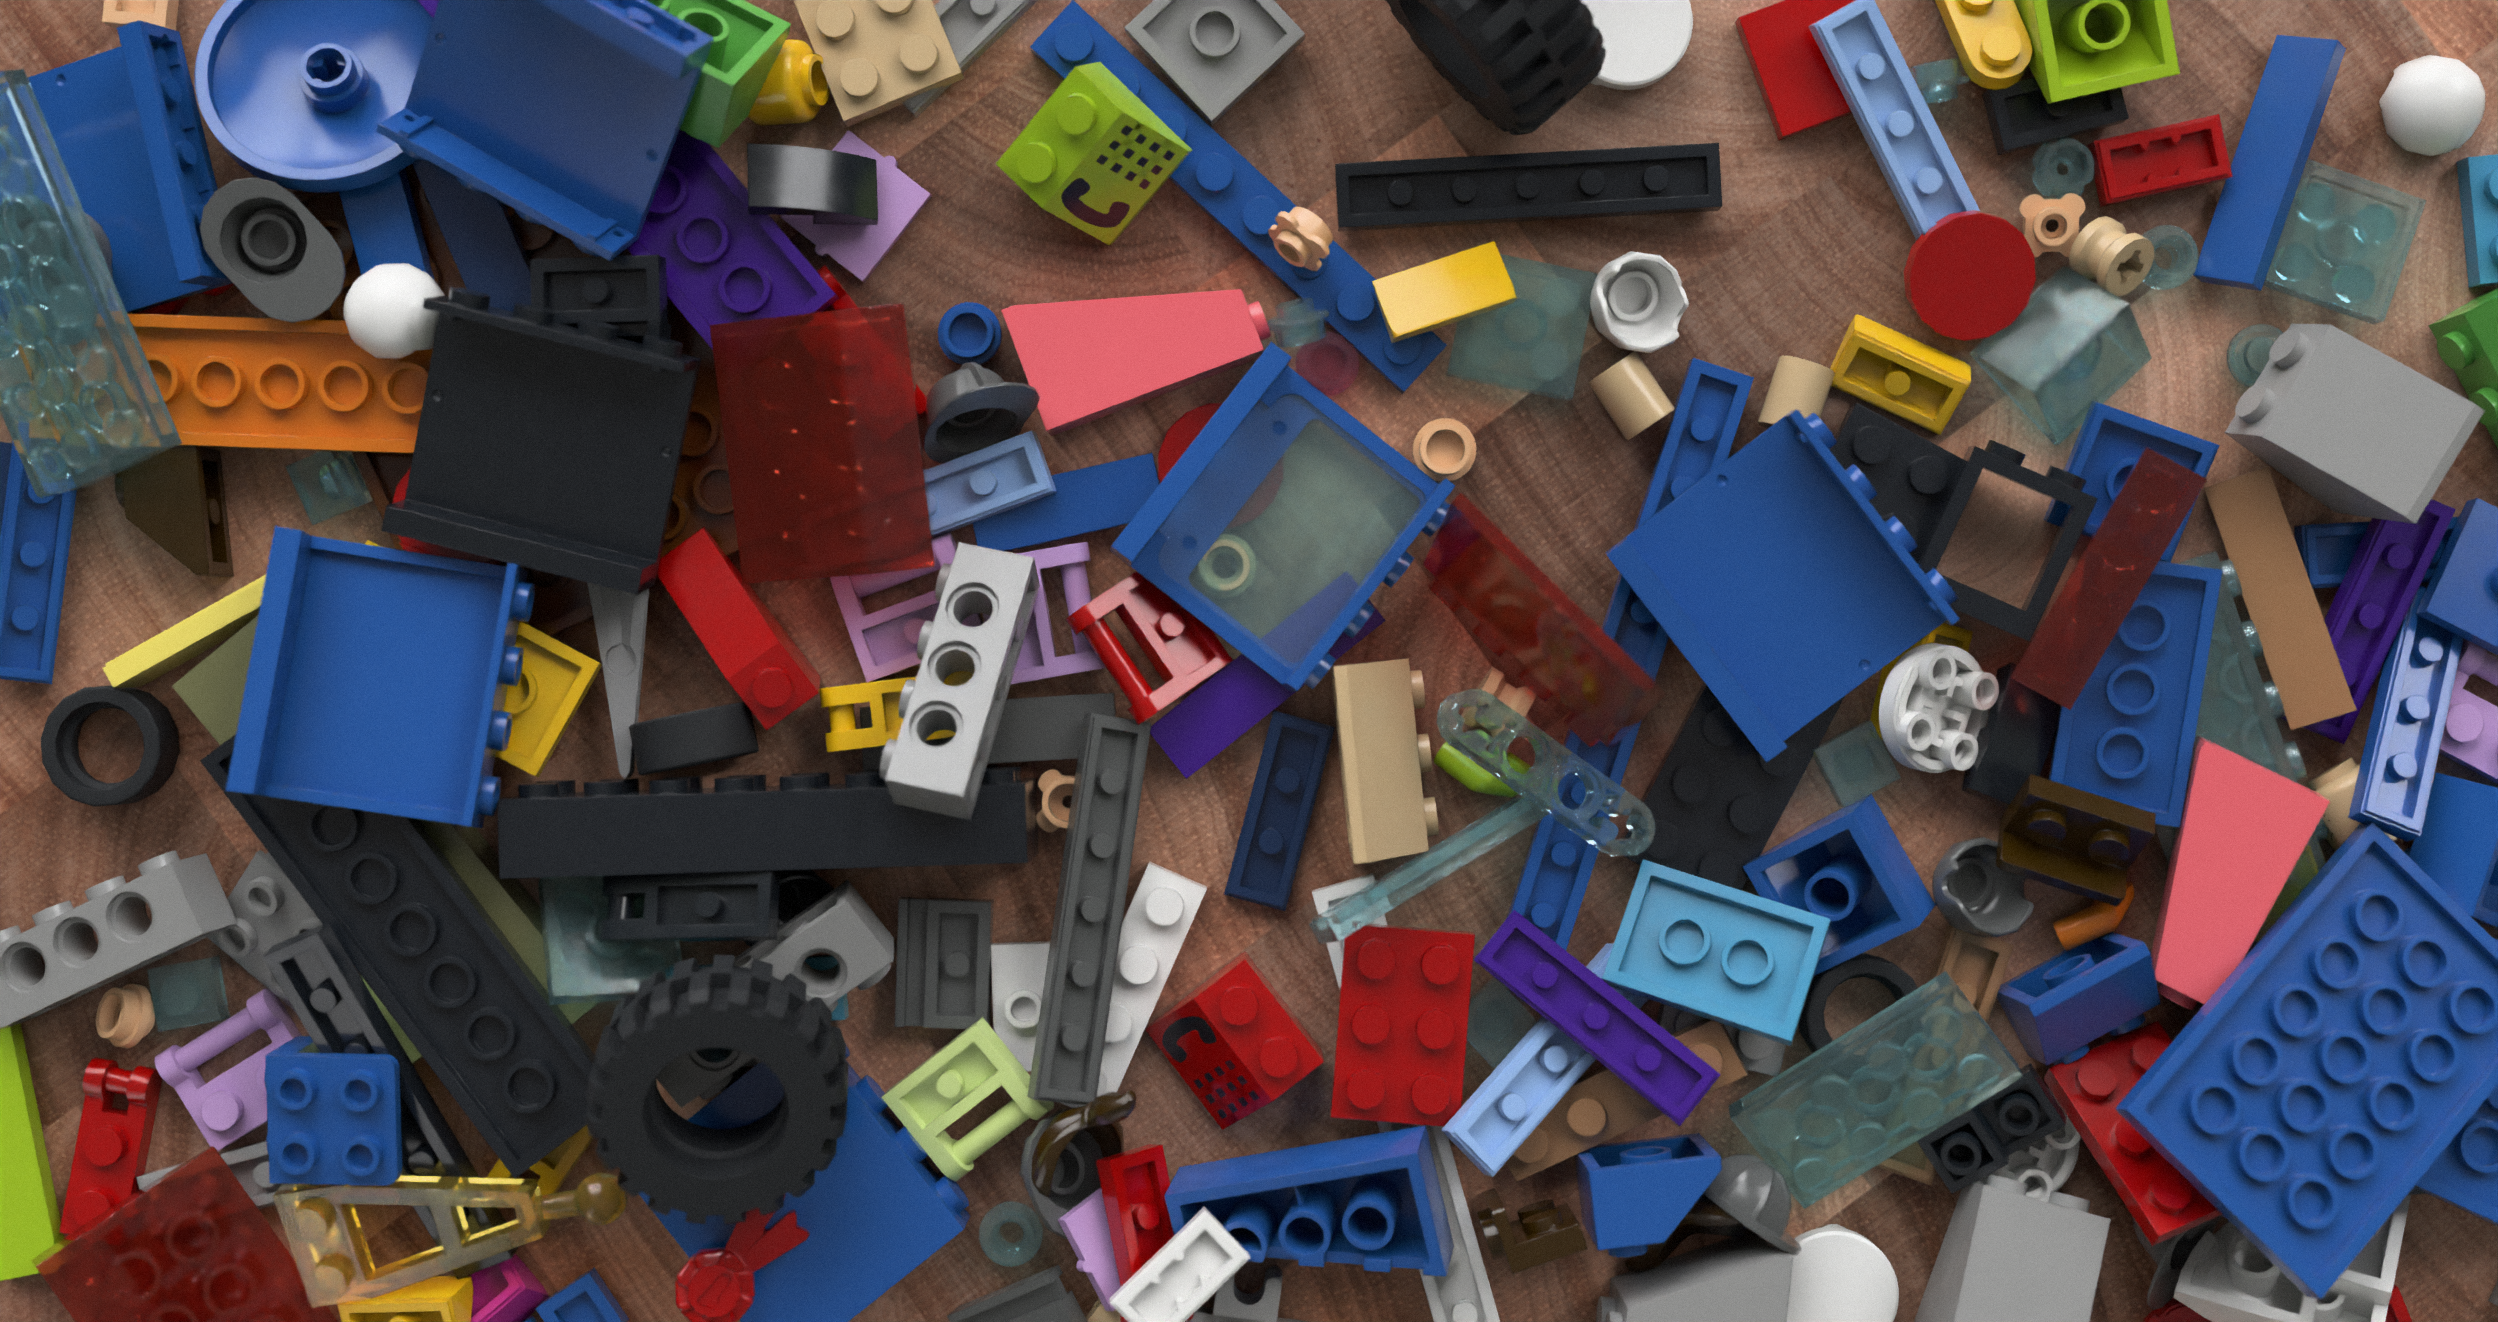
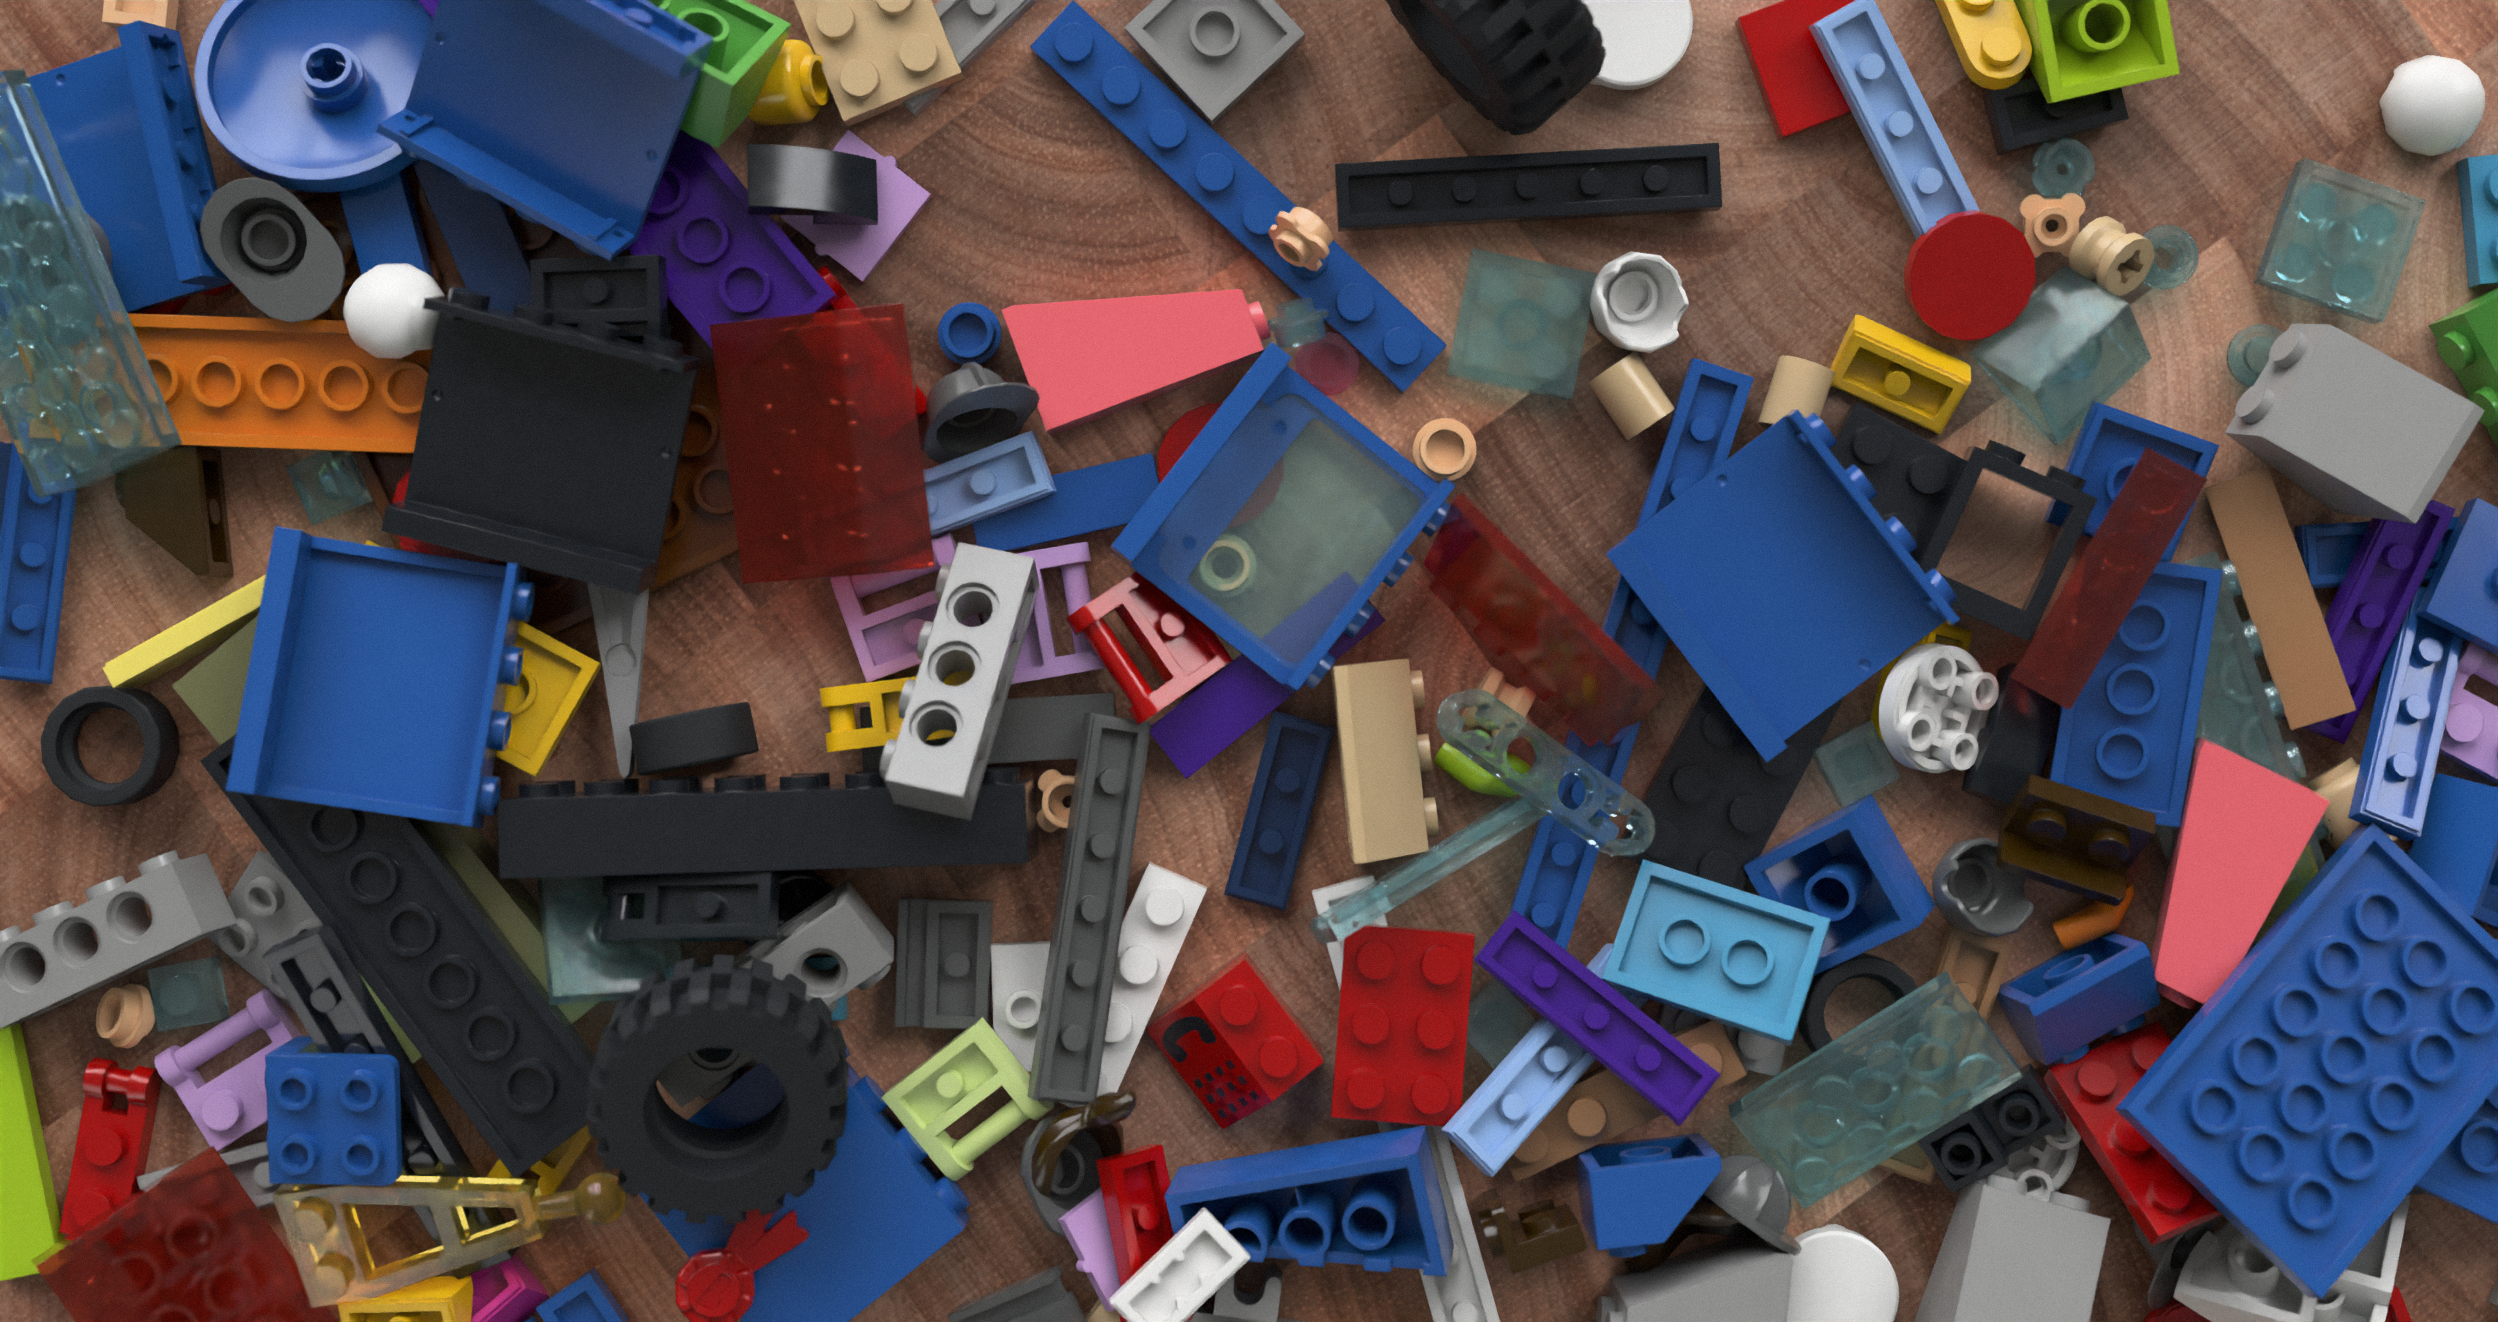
(738, 629): red slope -> none
(1000, 1250): clear light blue plate -> none
(1094, 153): lime slope -> none
(1444, 291): yellow slope -> none
(1939, 80): clear light blue plate -> none
(2160, 160): red plate -> none
(2269, 161): blue tile -> none

